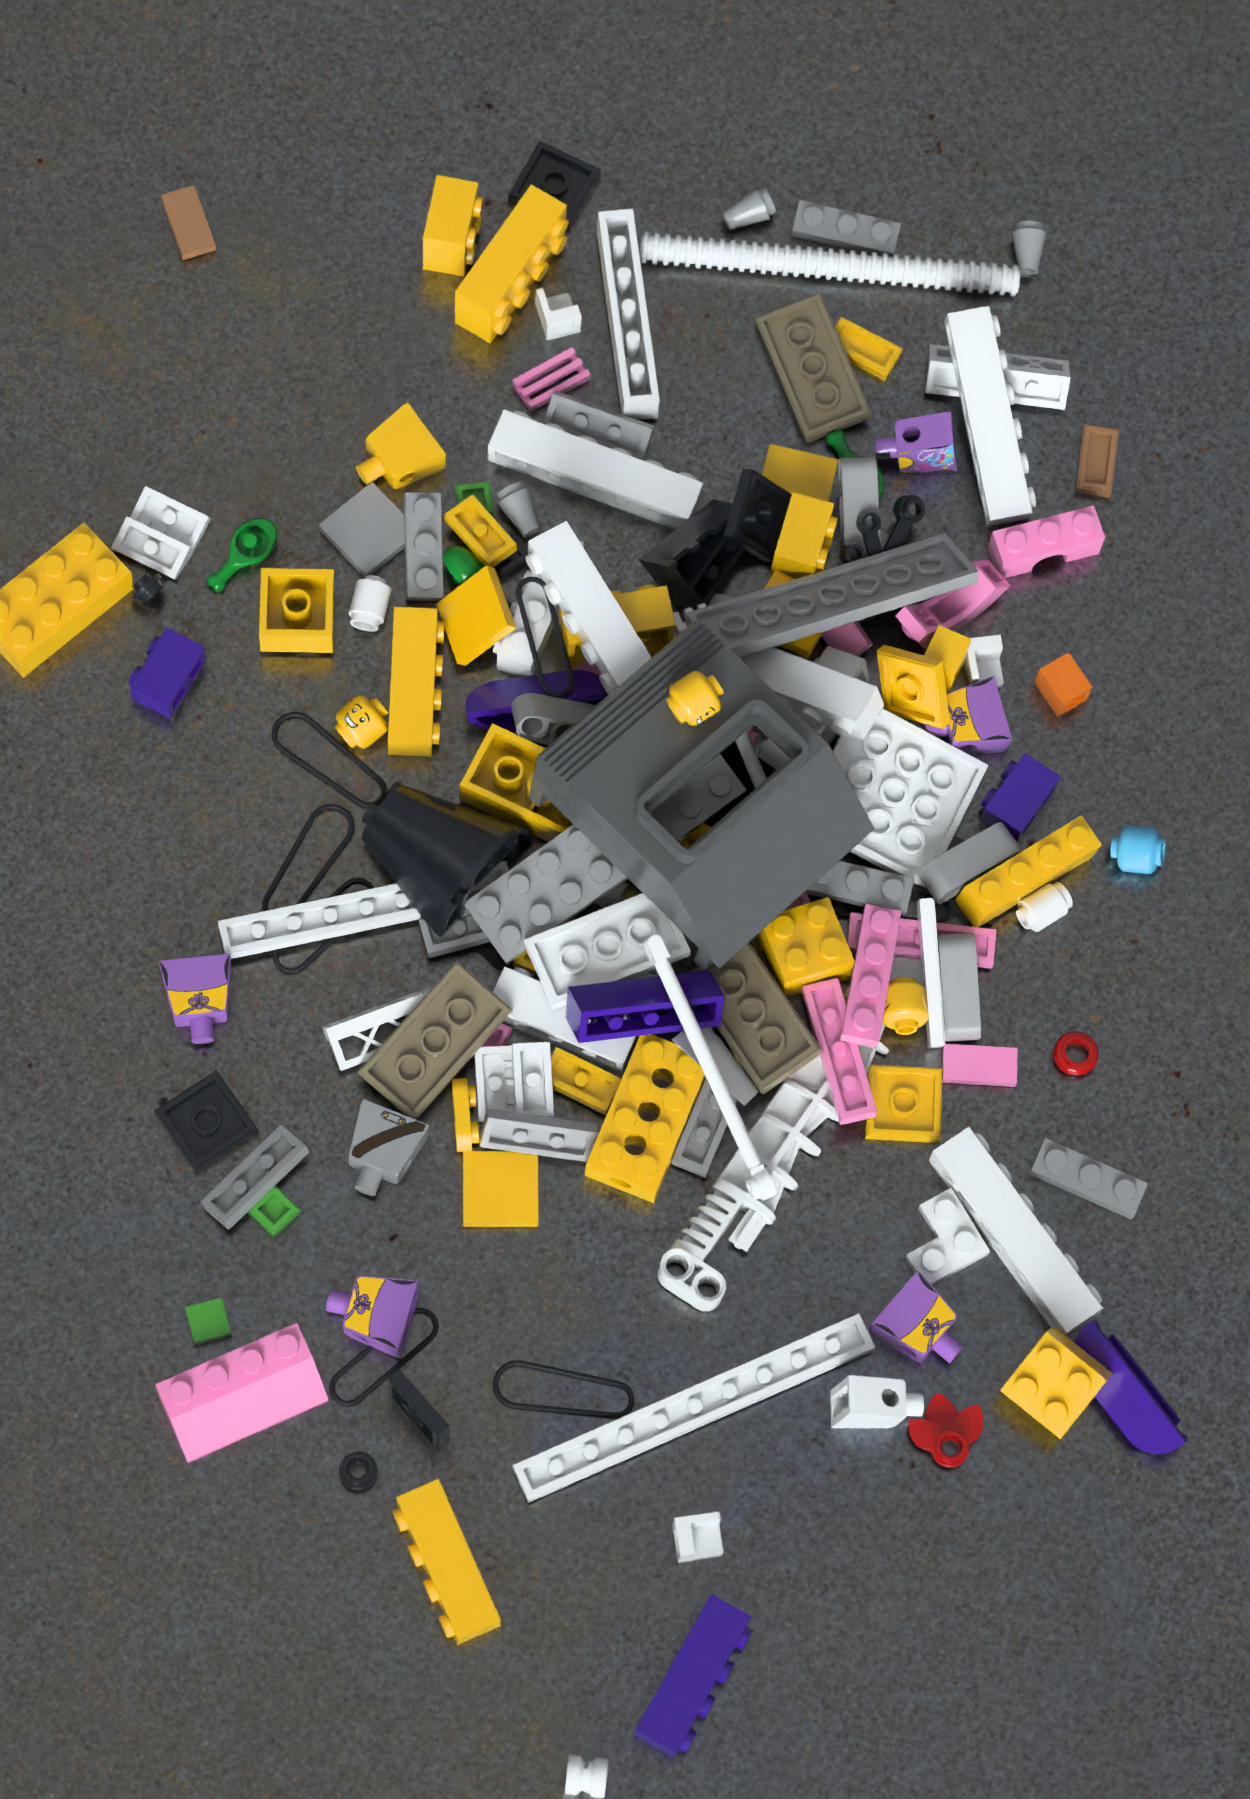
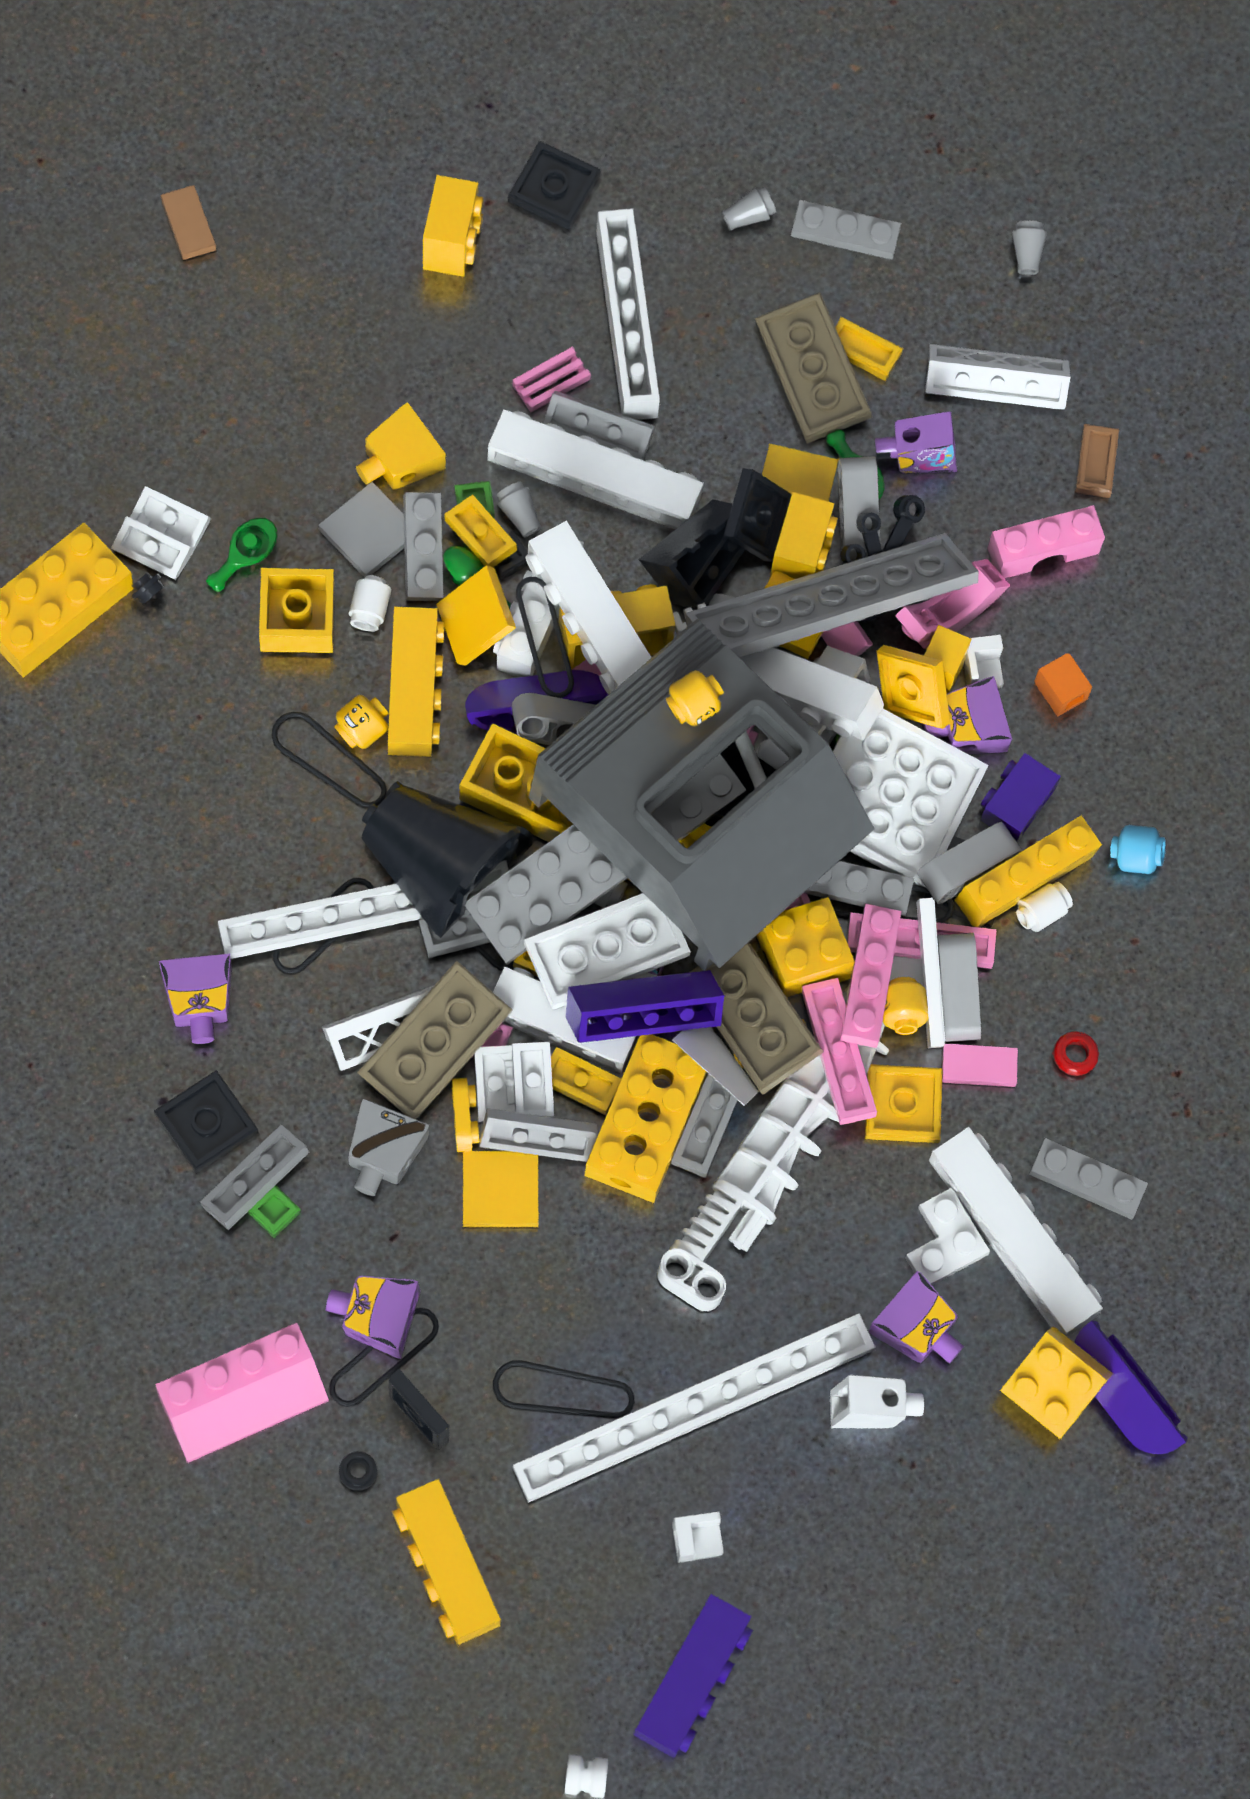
(167, 672): dark purple brick -> none
(208, 1321): bright green tile -> none
(298, 842): black piece -> none
(511, 264): yellow brick -> none
(557, 314): white panel -> none
(760, 1183): white hinge -> none
(830, 264): white piece -> none
(946, 1425): red plate -> none
(989, 416): white brick -> none

